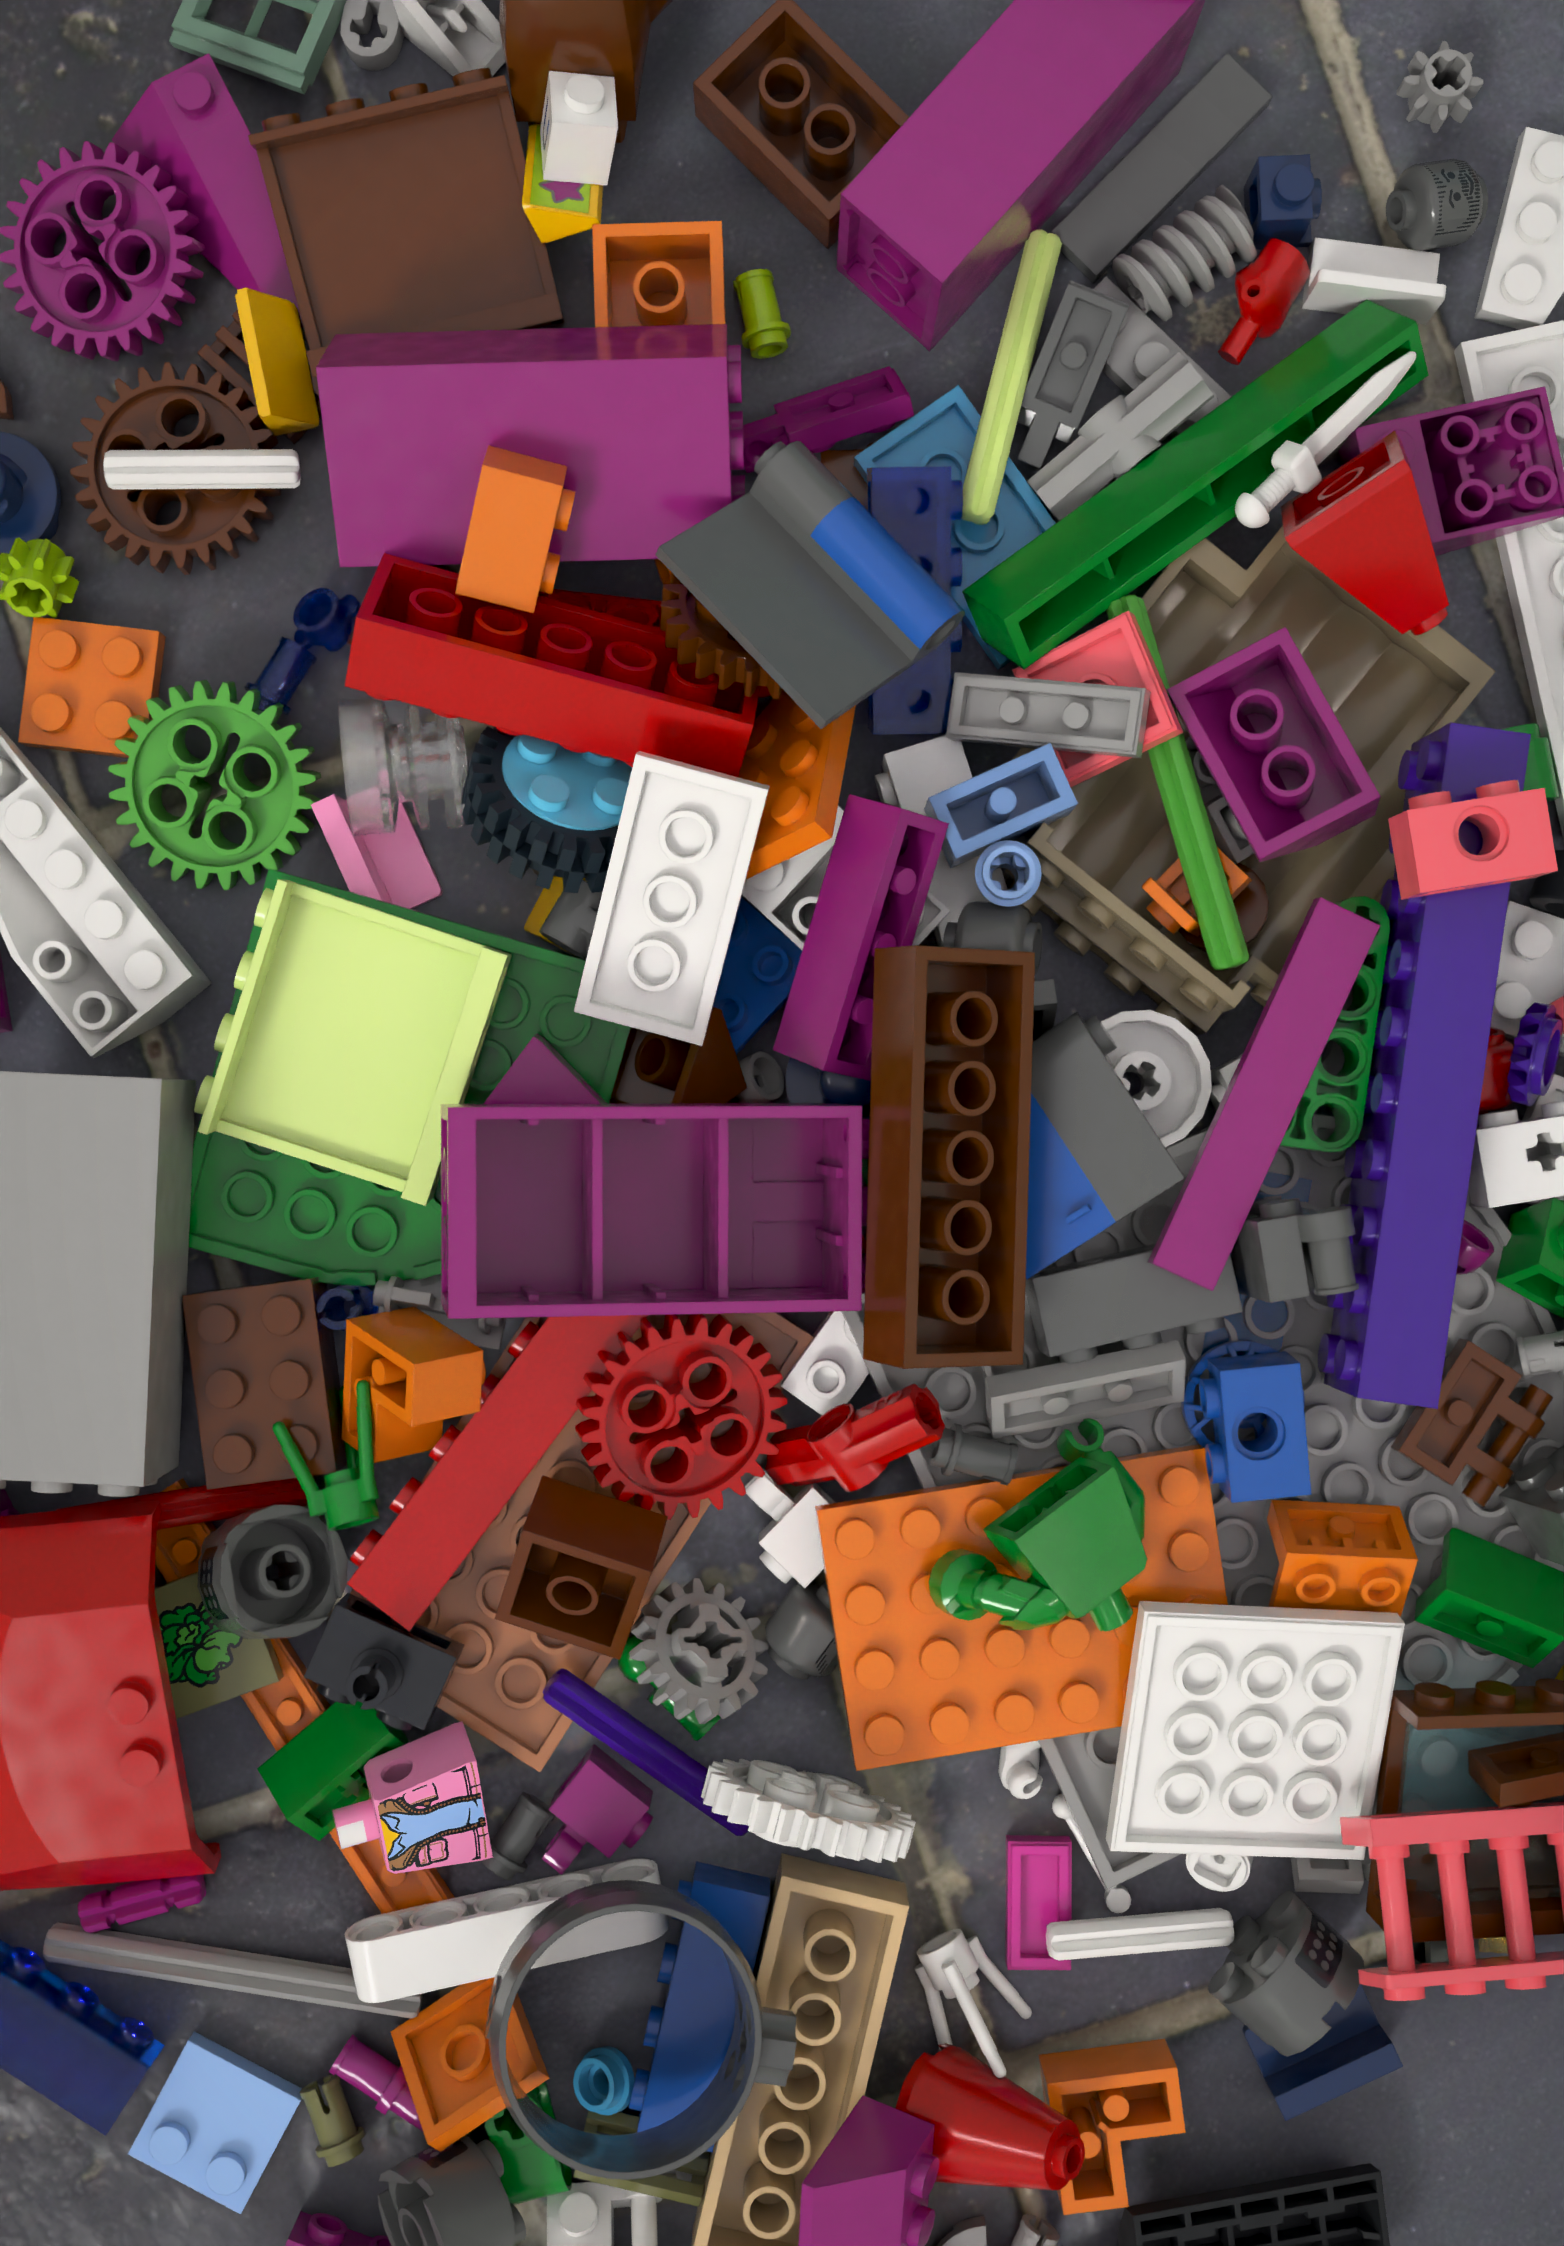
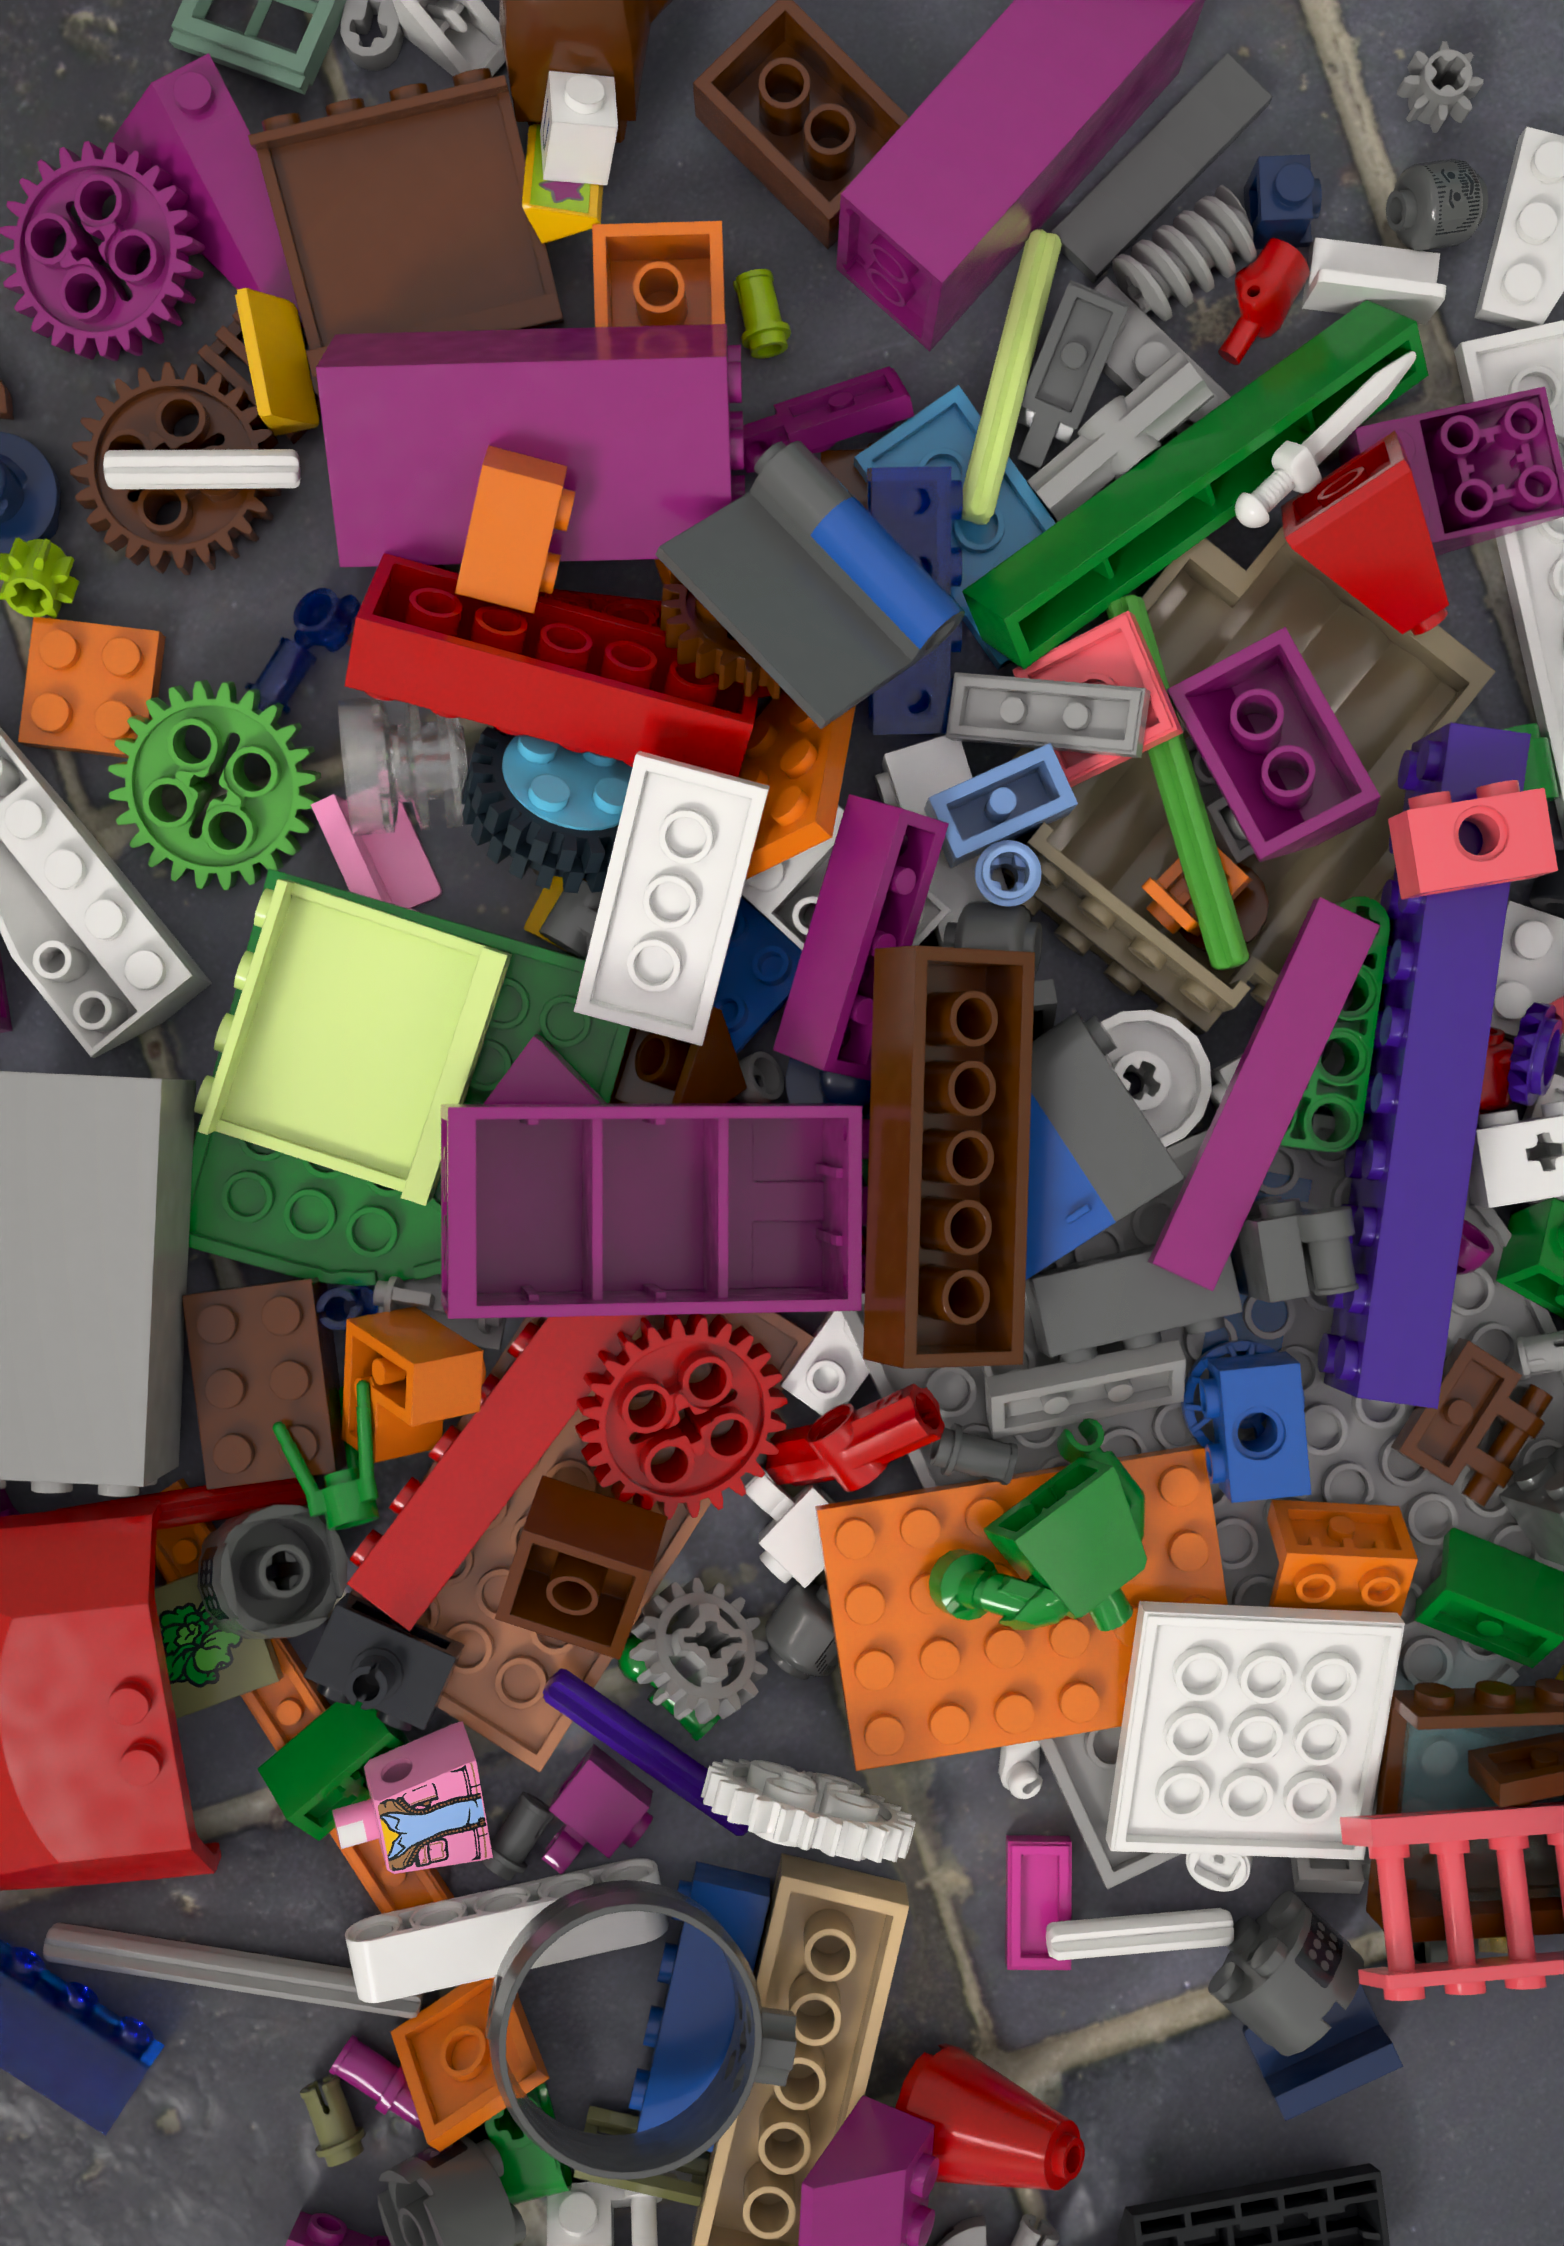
(139, 1901): magenta axle -> none
(216, 2122): light blue plate -> none
(592, 2085): dark azure plate -> none
(951, 1966): white plant -> none
(1112, 2098): orange brick -> none
(1117, 1897): white hinge -> none

